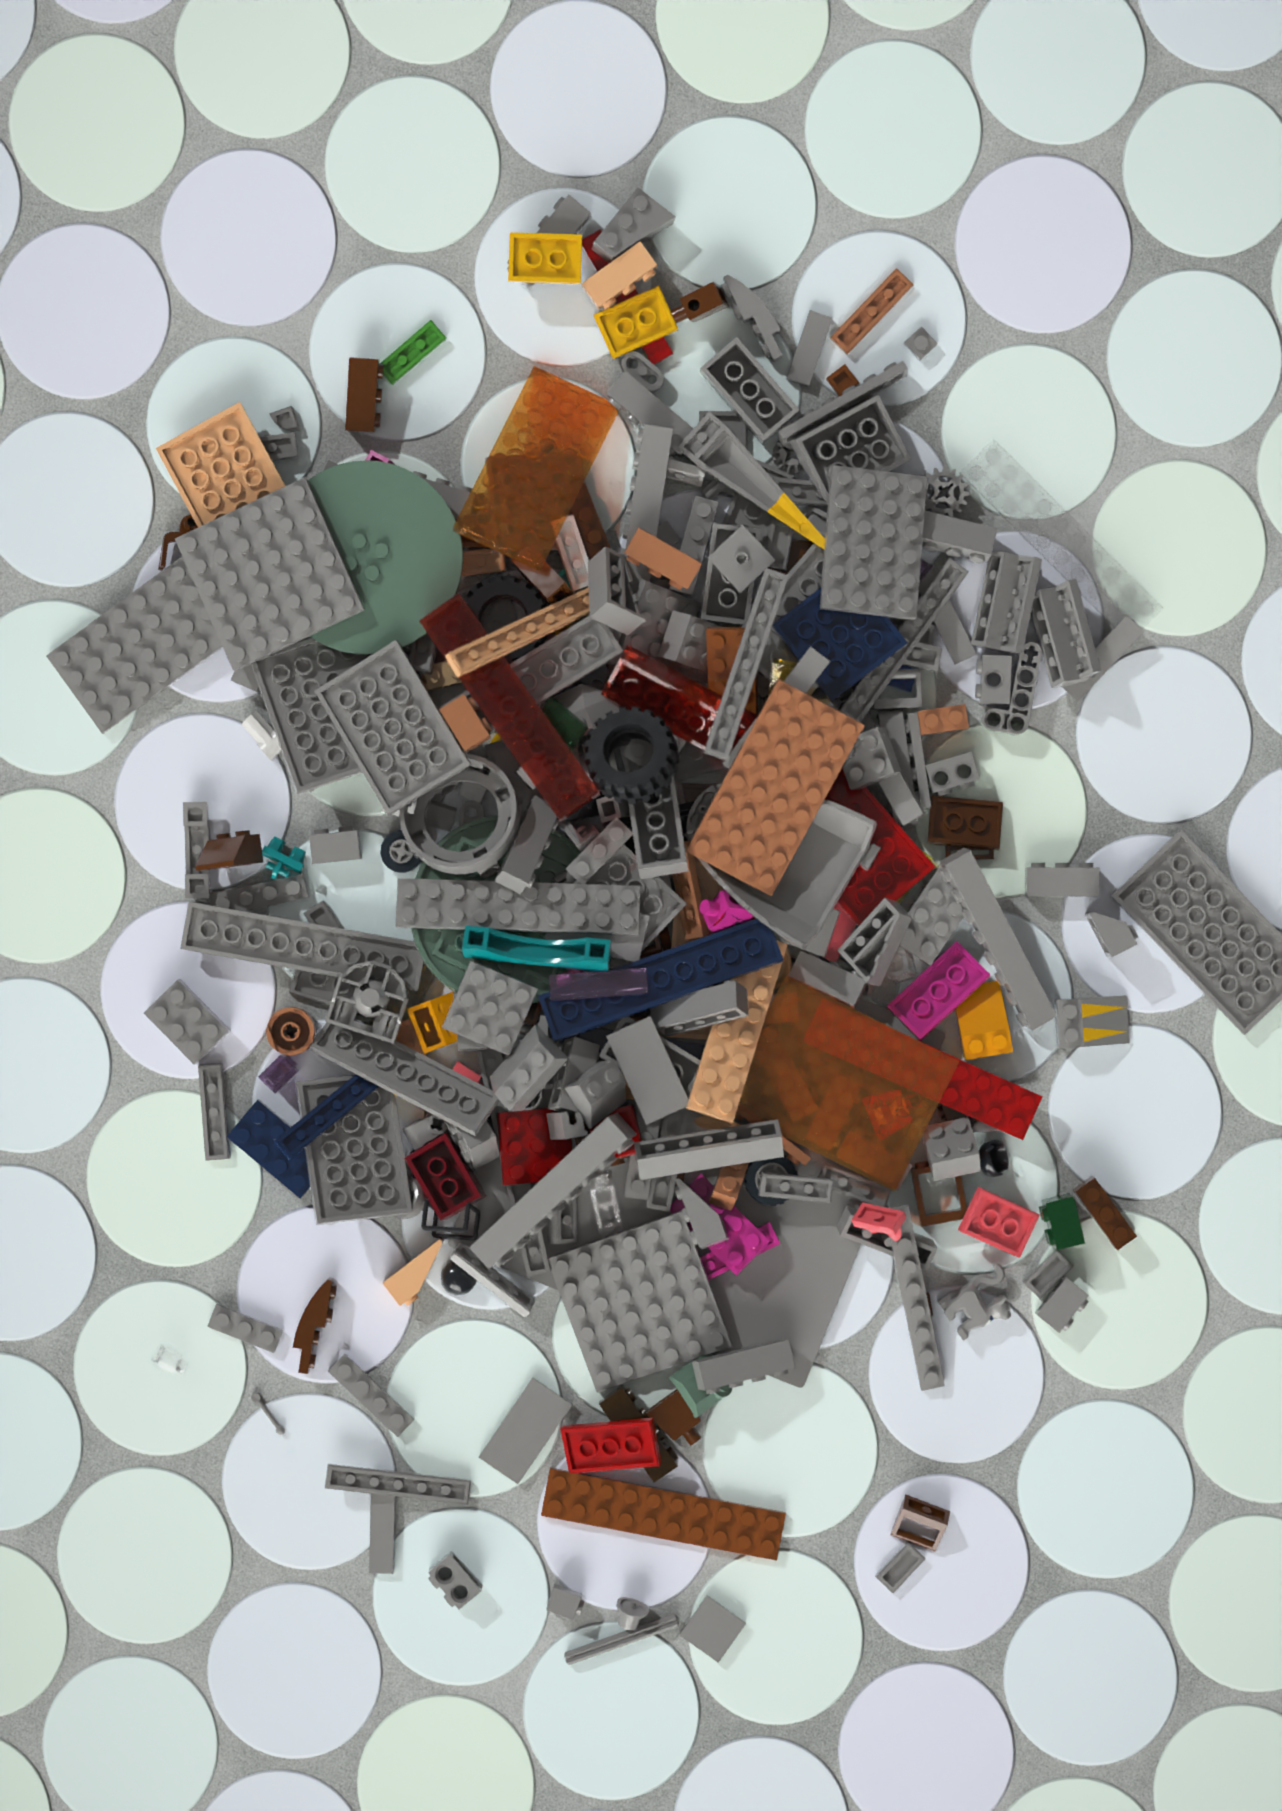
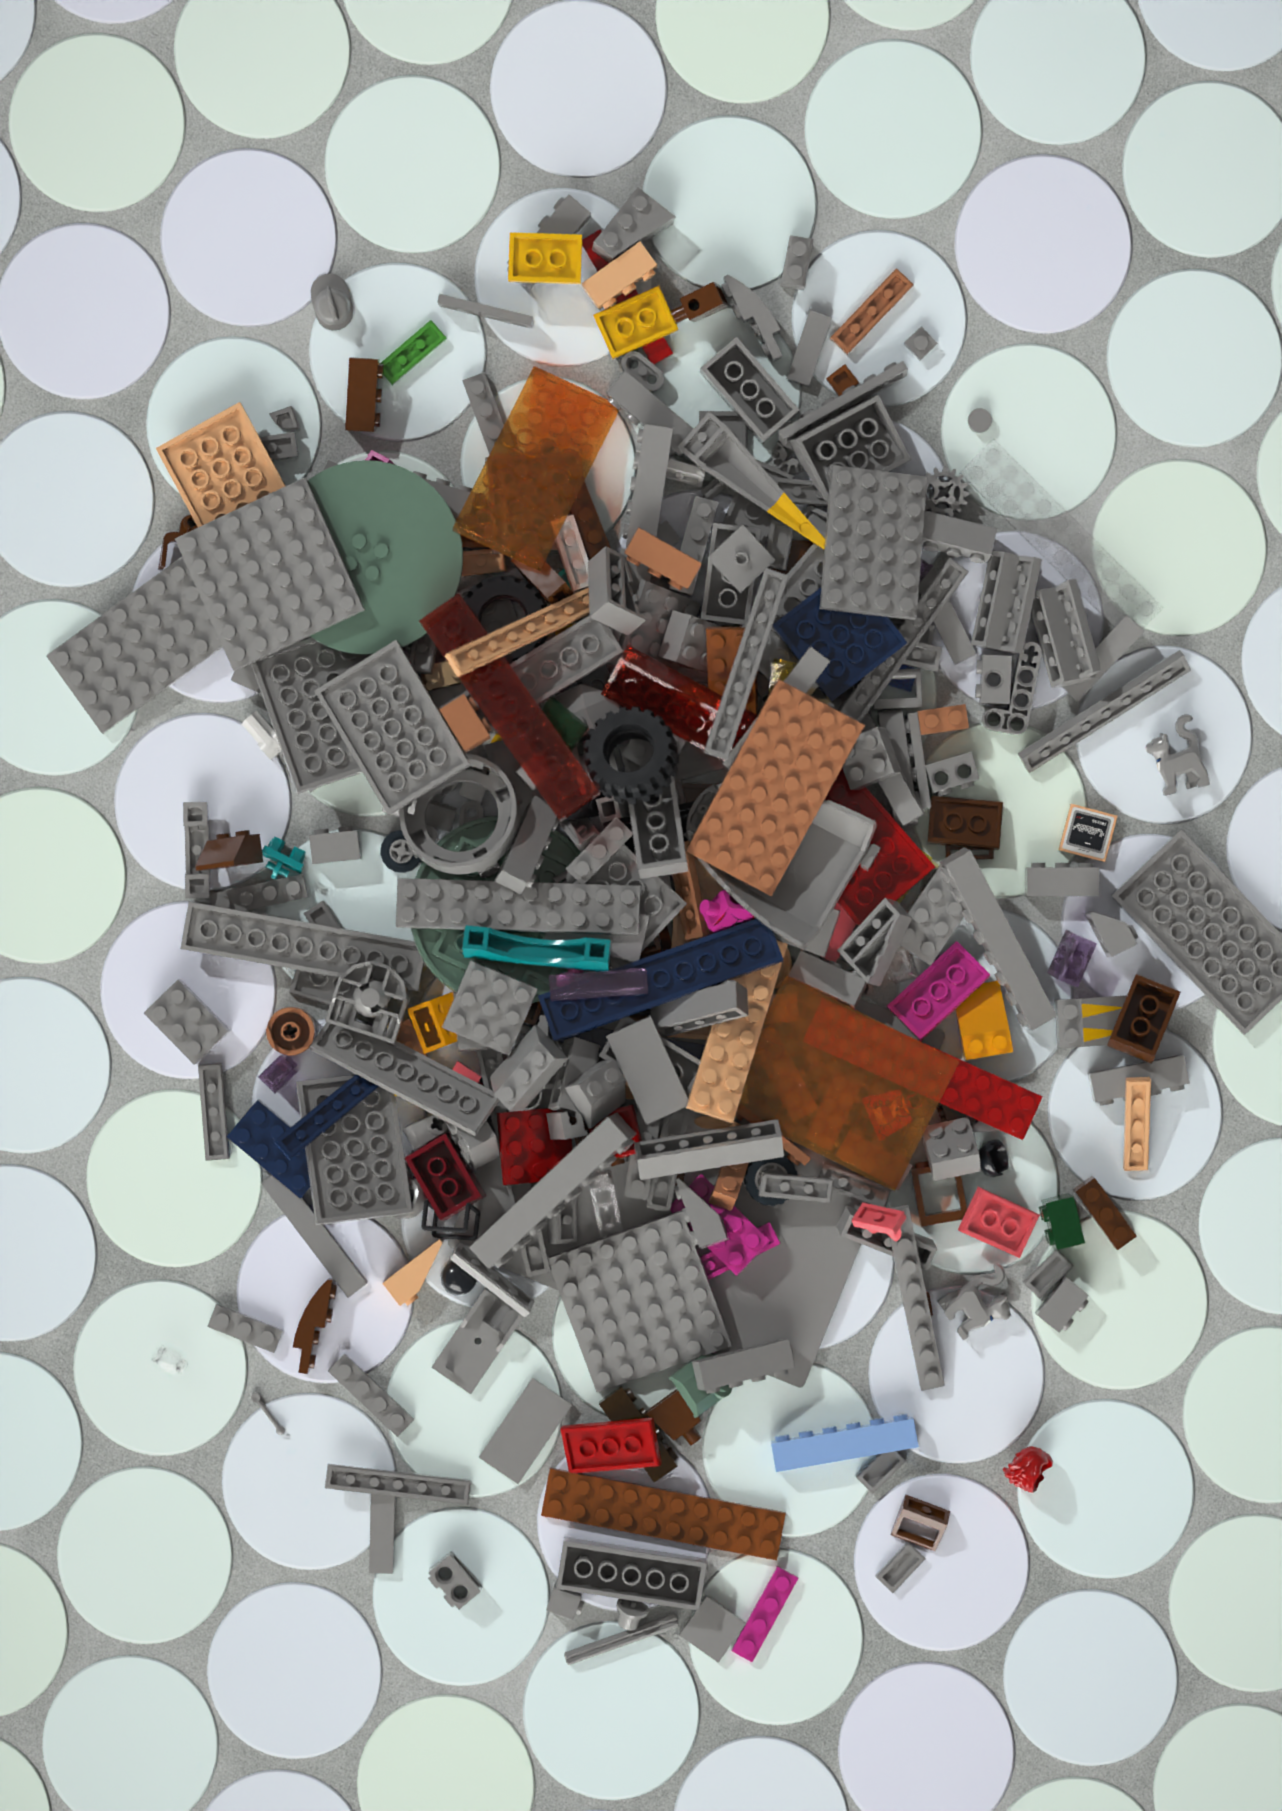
(316, 1237): none -> light grey tile
(331, 302): none -> light grey piece
(462, 1358): none -> light grey piece
(484, 408): none -> light grey plate
(485, 311): none -> light grey tile
(631, 1573): none -> light grey brick
(764, 1614): none -> dark pink plate
(796, 262): none -> light grey brick
(844, 1444): none -> light blue brick
(880, 1470): none -> light grey tile
(979, 420): none -> light grey tile
(1028, 1468): none -> red hair
(1071, 958): none -> clear purple brick
(1087, 832): none -> tile
(1104, 711): none -> light grey plate
(1136, 1123): none -> light nougat tile
(1143, 1018): none -> reddish brown brick
(1163, 1072): none -> light grey brick
(1181, 762): none -> light grey animal

